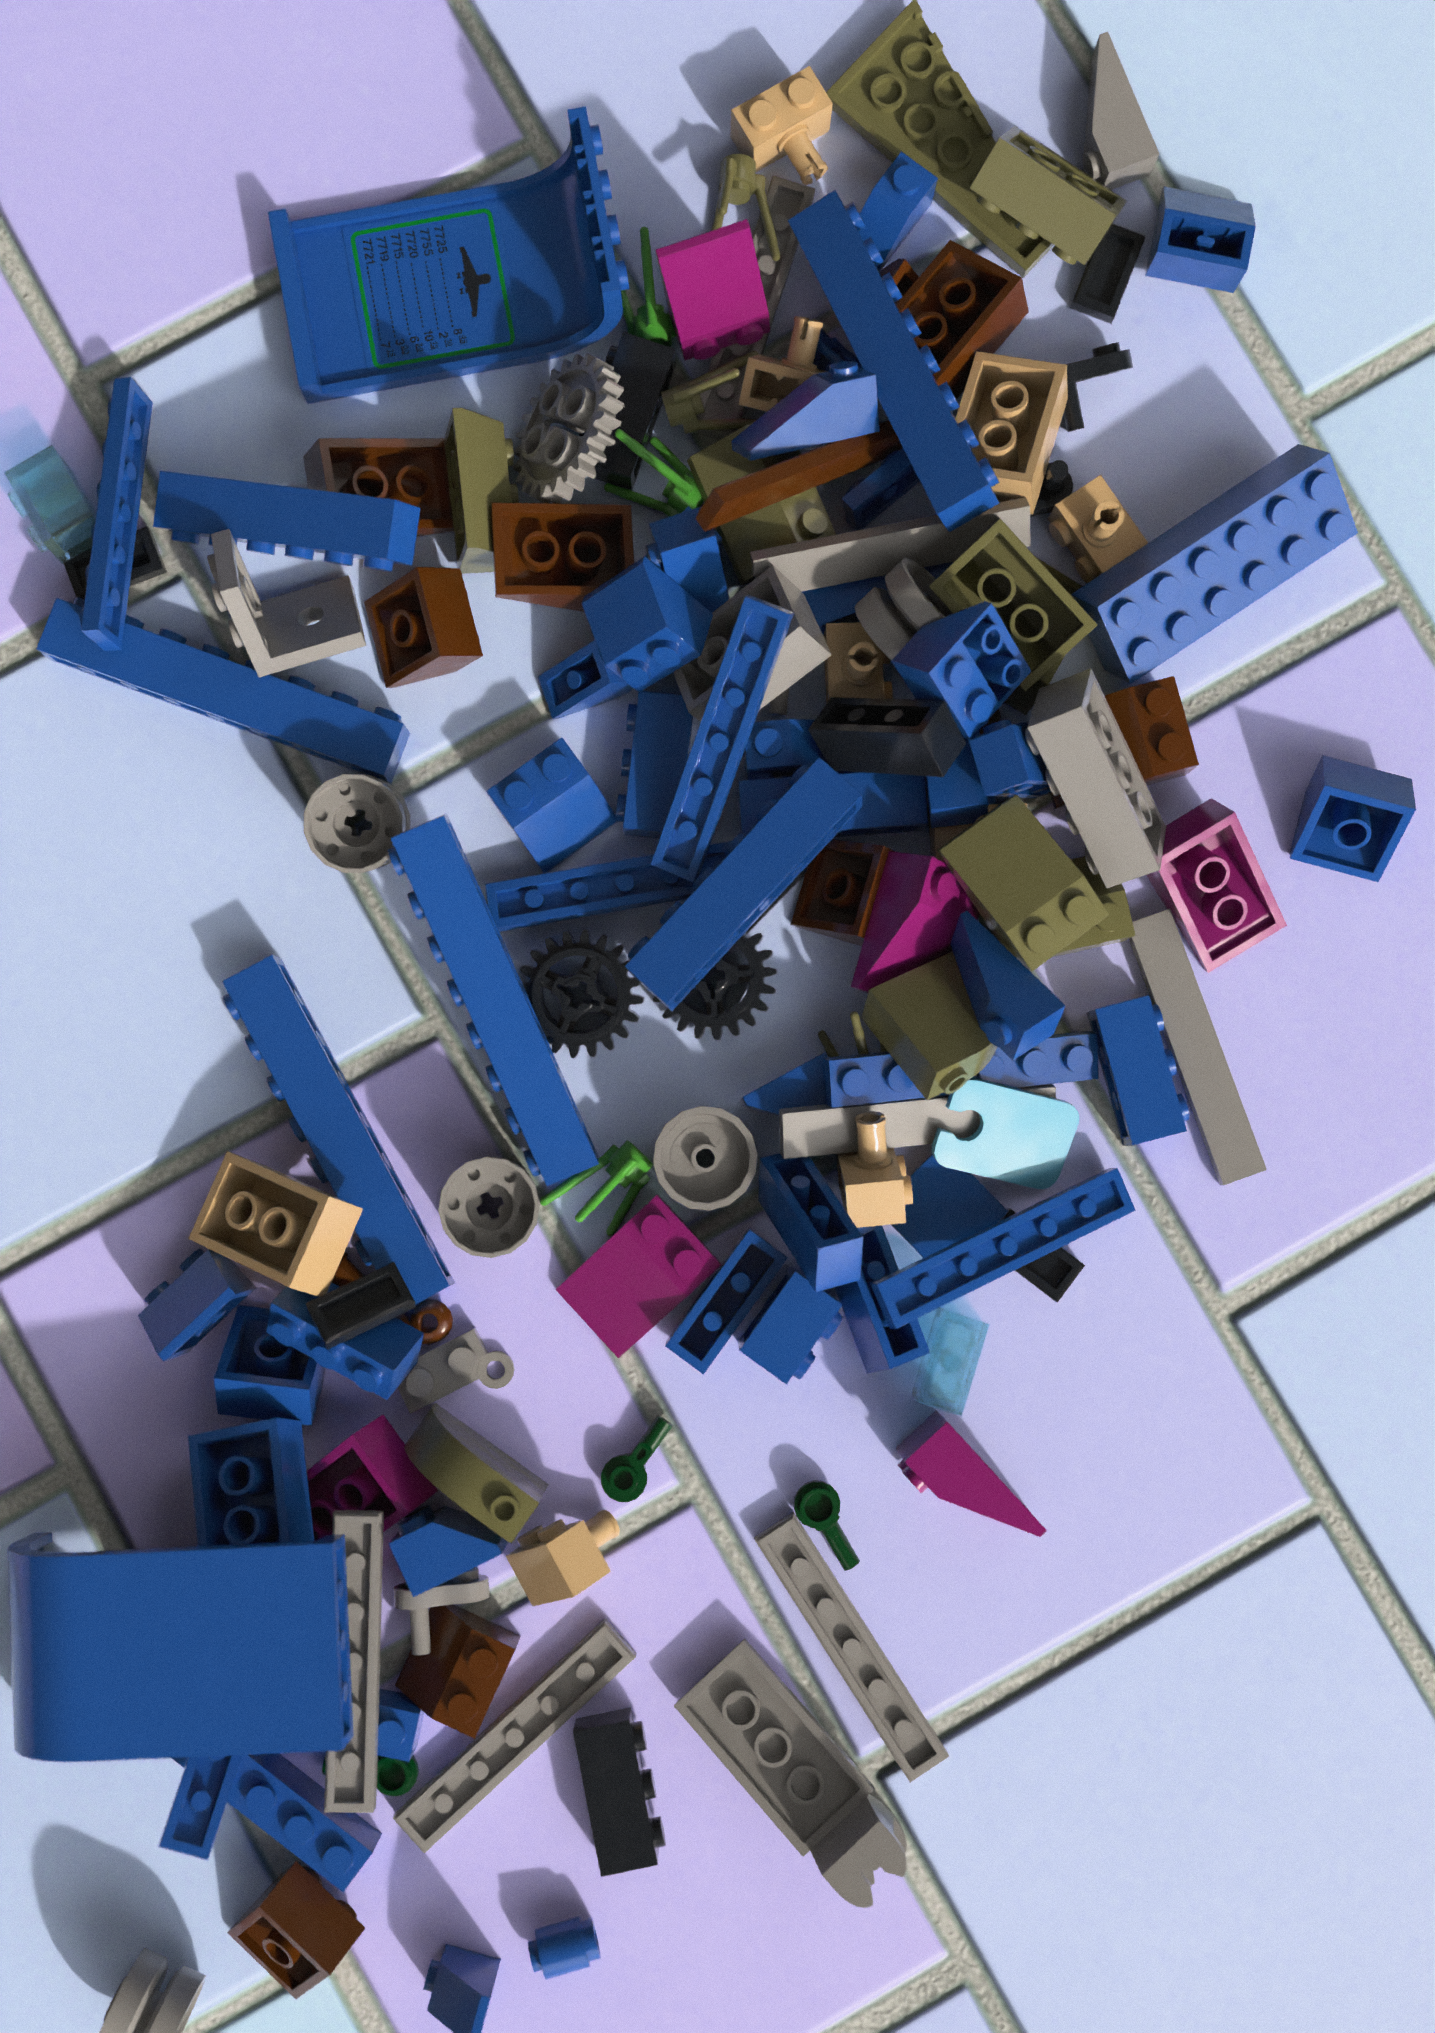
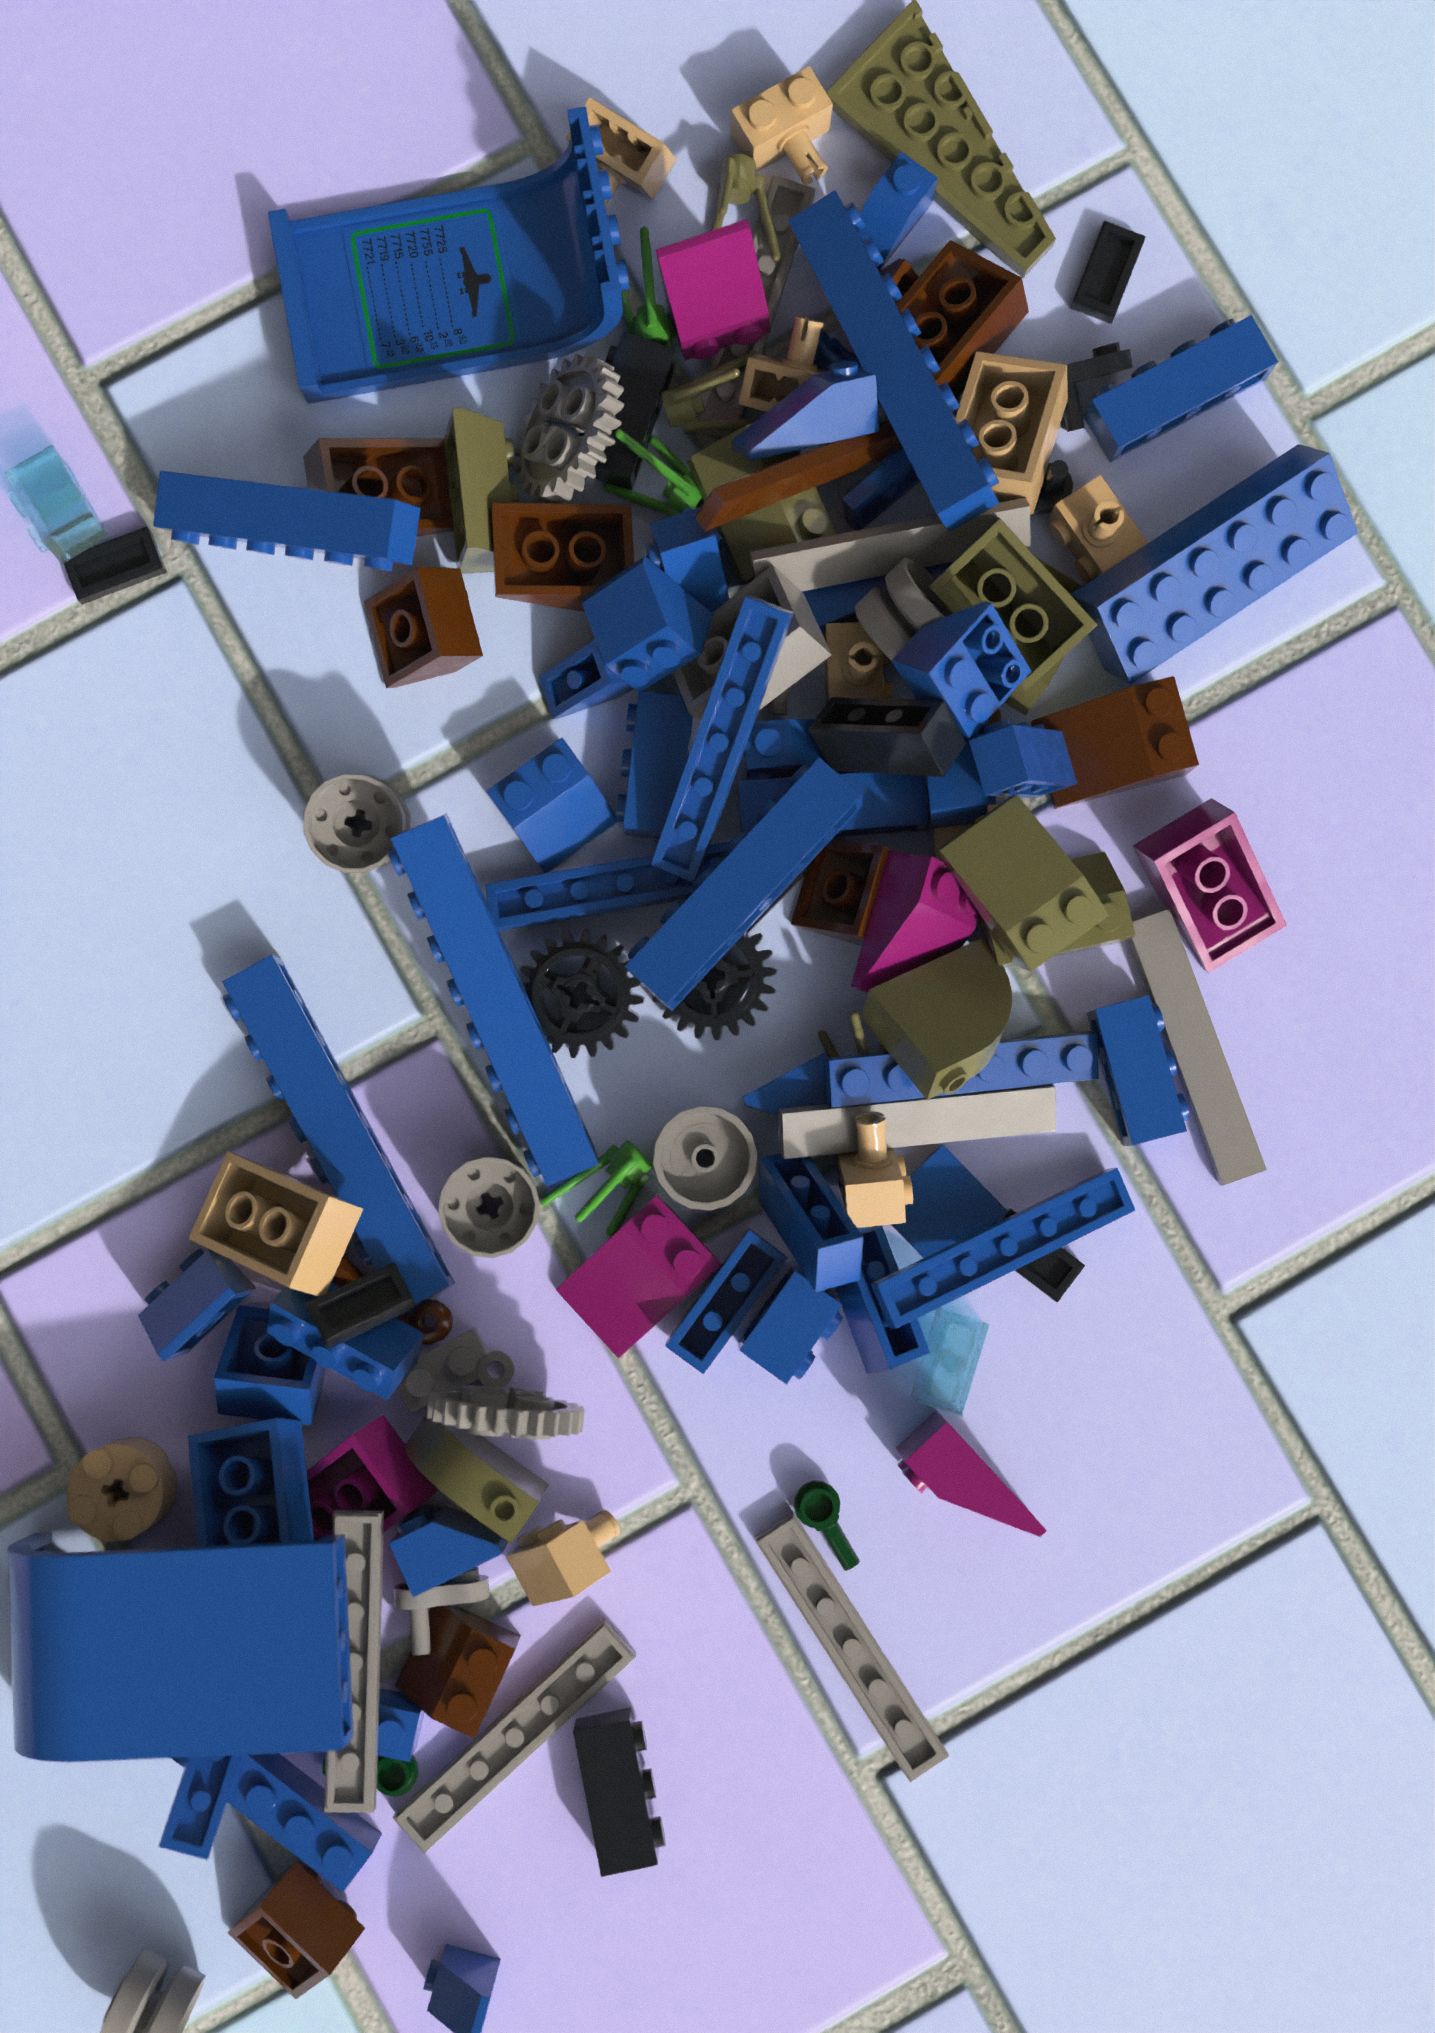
(97, 1502): none -> tan brick
(116, 515): blue plate -> none
(232, 693): blue brick -> none
(277, 627): light grey bracket -> none
(495, 1412): none -> light grey gear
(564, 1947): blue brick -> none
(625, 1474): dark green plate -> none
(629, 152): none -> tan brick
(795, 1773): light grey hinge -> none
(1005, 996): blue slope -> none
(1019, 1135): piece -> none
(1046, 196): olive slope -> none
(1096, 779): light grey brick -> none
(1116, 133): light grey slope -> none
(1180, 387): none -> blue brick
(1201, 240): blue slope -> none
(1352, 818): blue slope -> none

